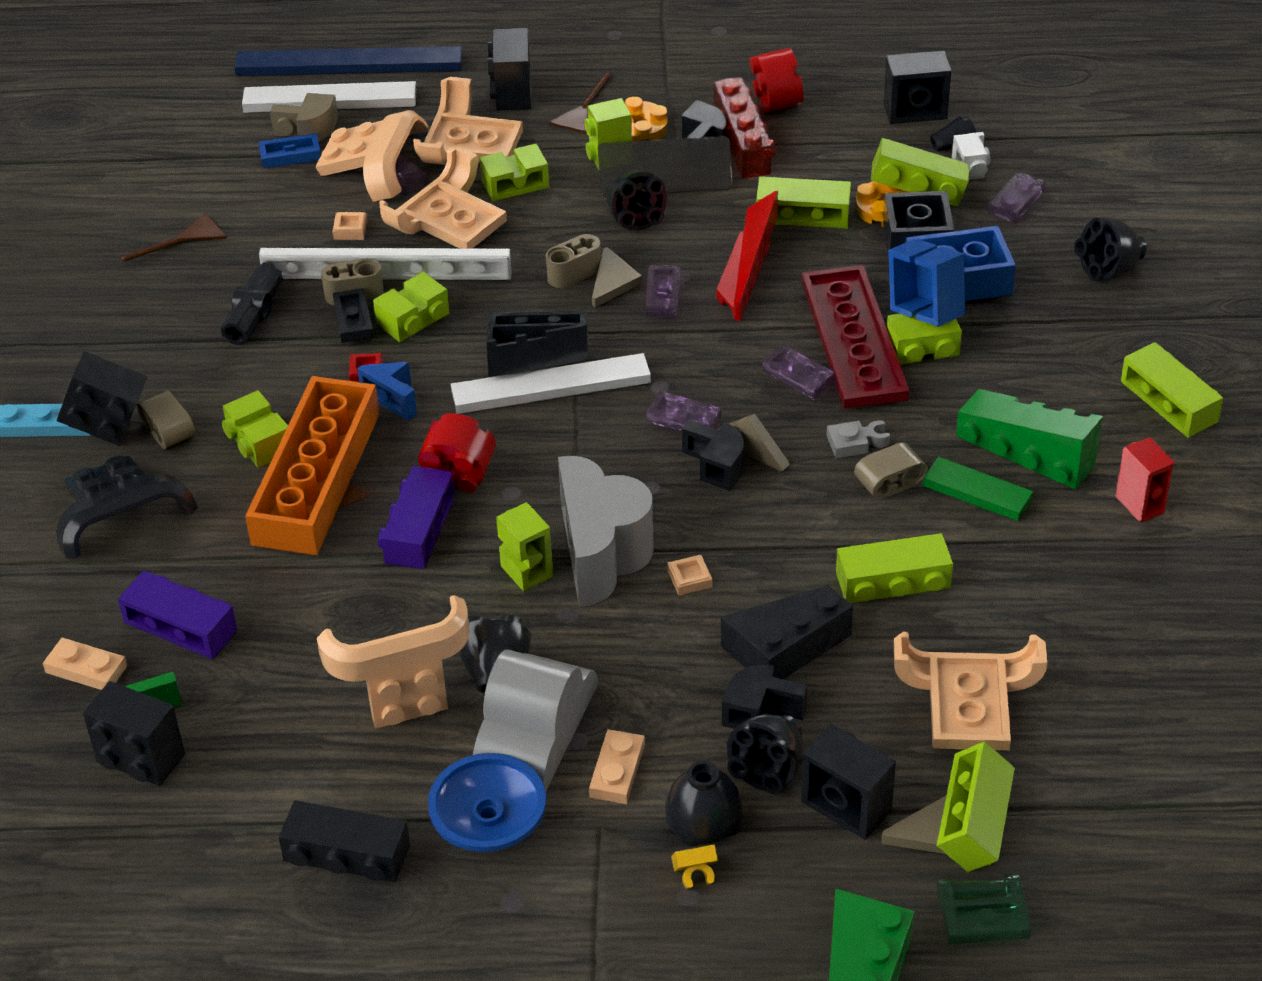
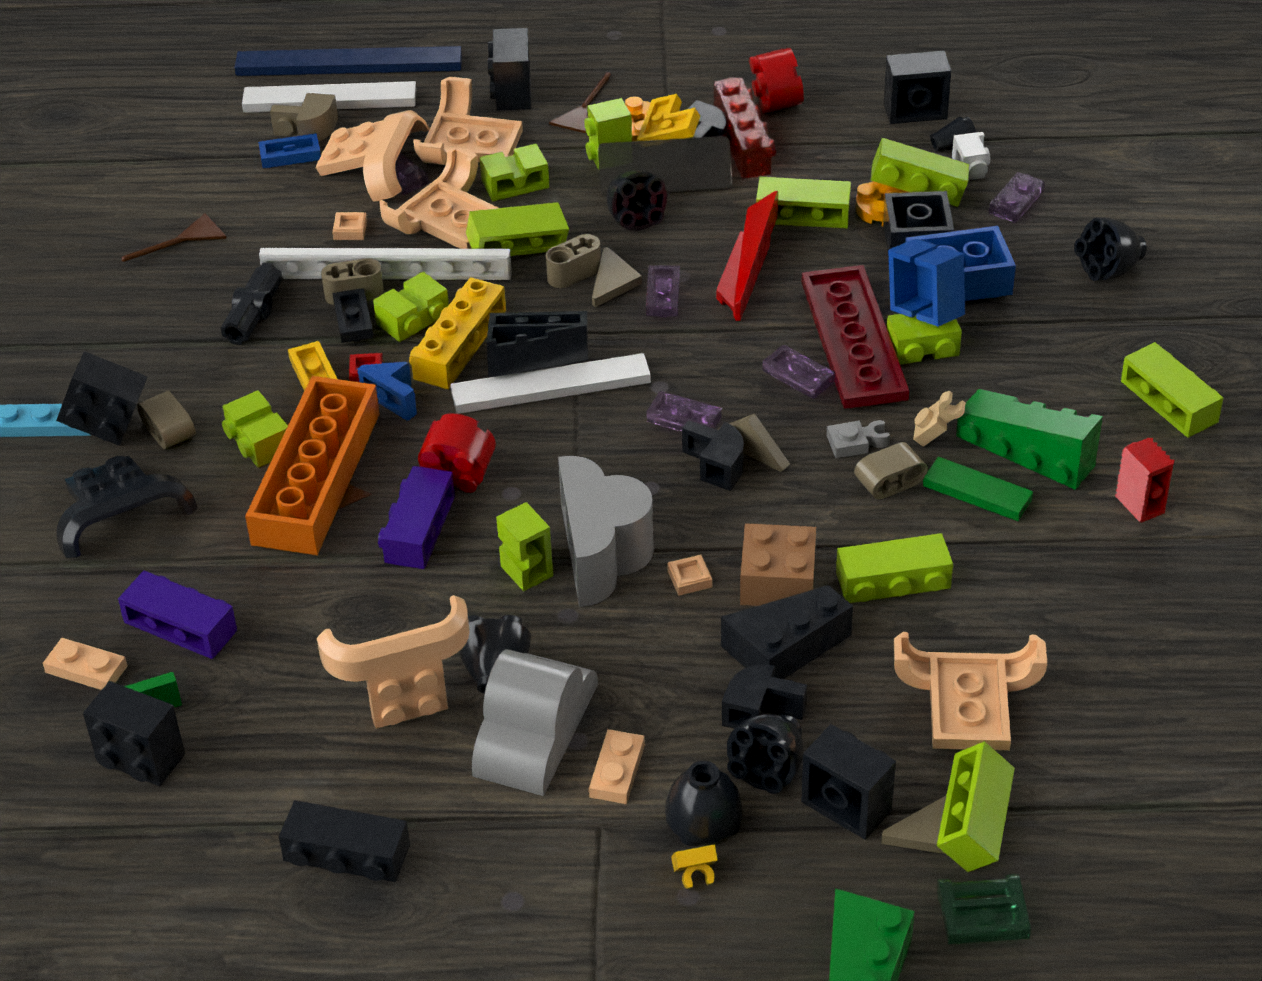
(310, 361): none -> yellow plate
(457, 333): none -> yellow brick
(484, 788): blue dish -> none
(518, 228): none -> lime brick
(667, 122): none -> yellow plate
(776, 562): none -> medium nougat brick
(933, 420): none -> tan plate

